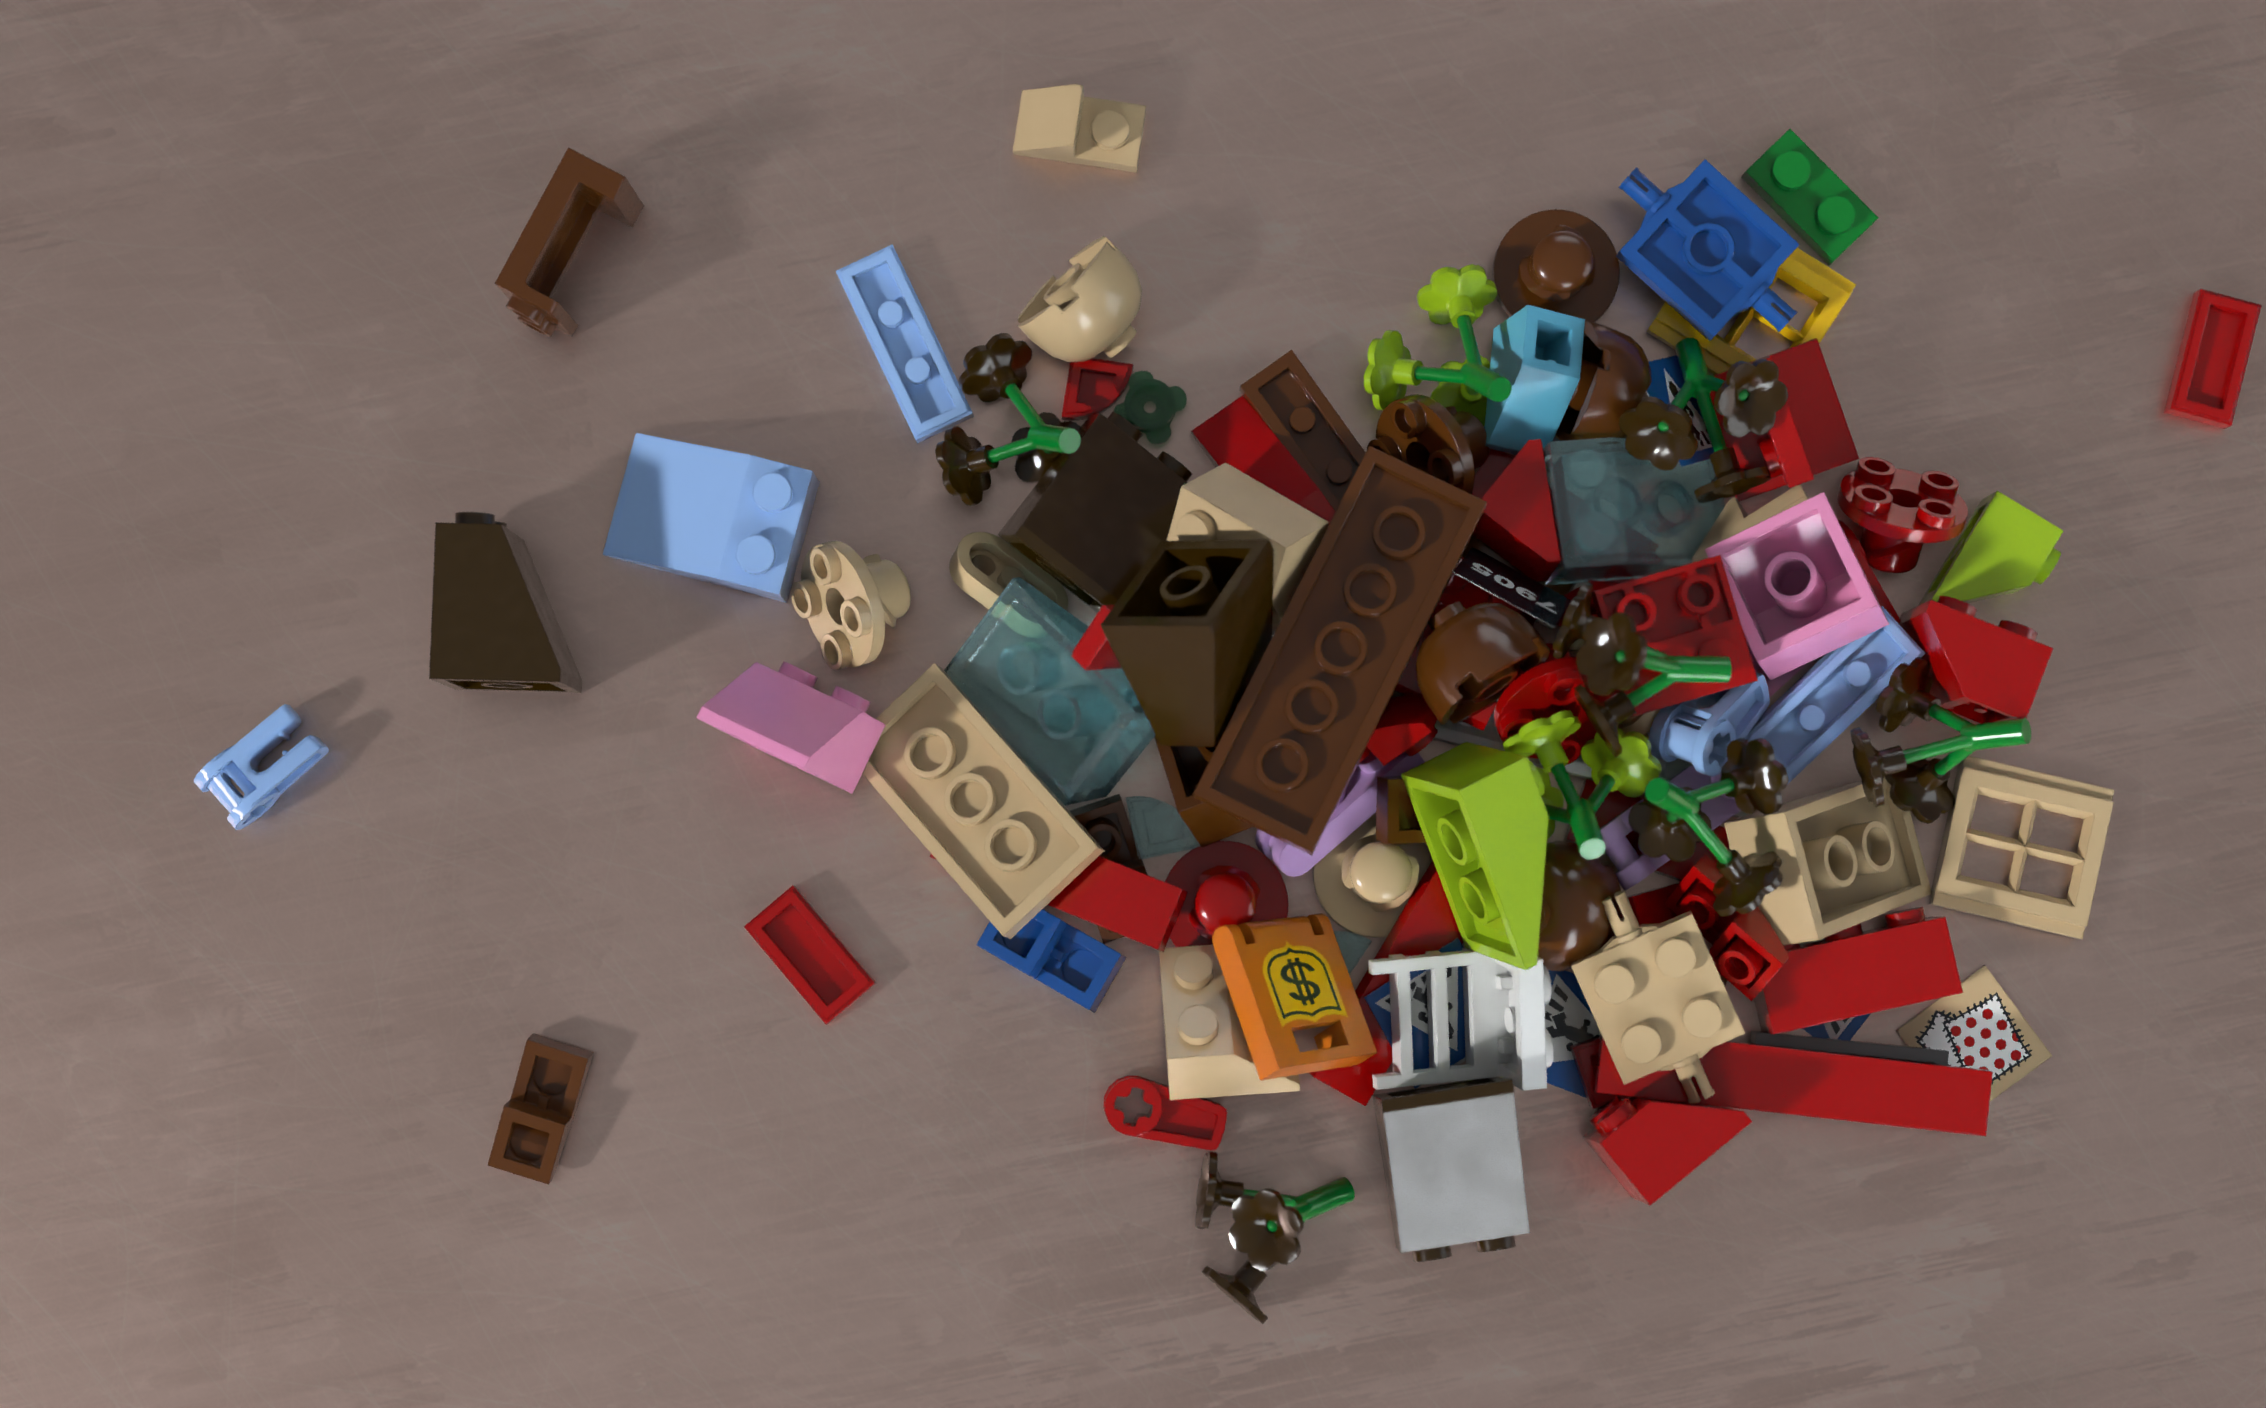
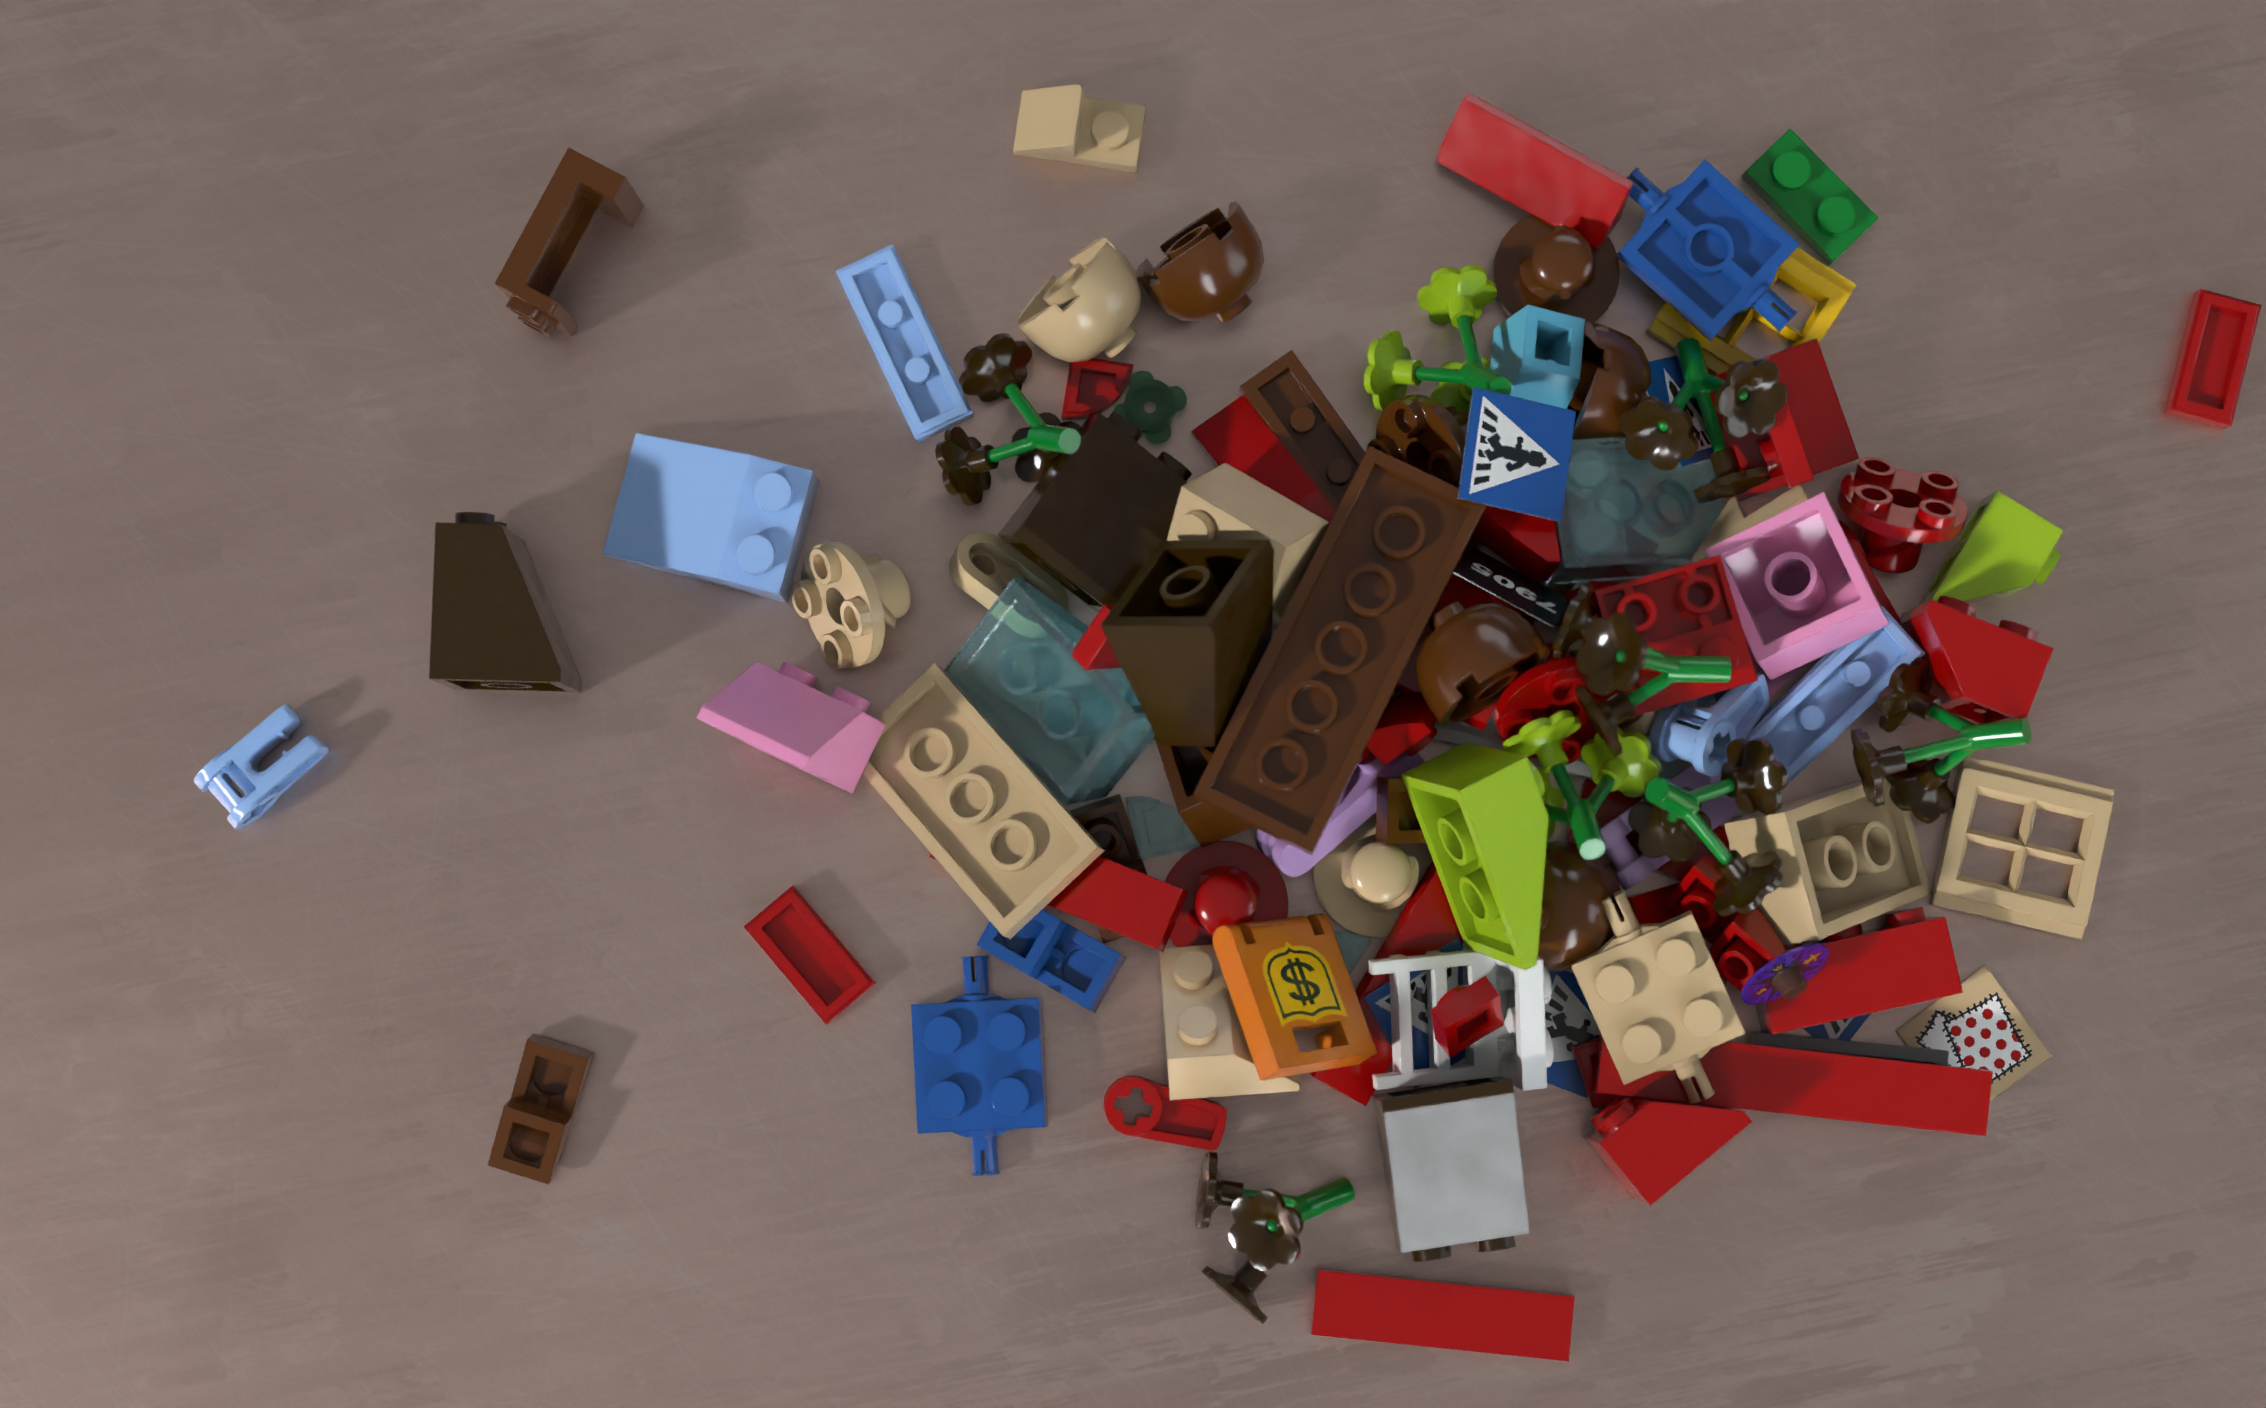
(979, 1065): none -> blue plate
(1206, 268): none -> reddish brown cylinder
(1442, 1314): none -> red tile
(1466, 1015): none -> red plate
(1517, 454): none -> blue sticker
(1533, 170): none -> red slope
(1785, 974): none -> piece

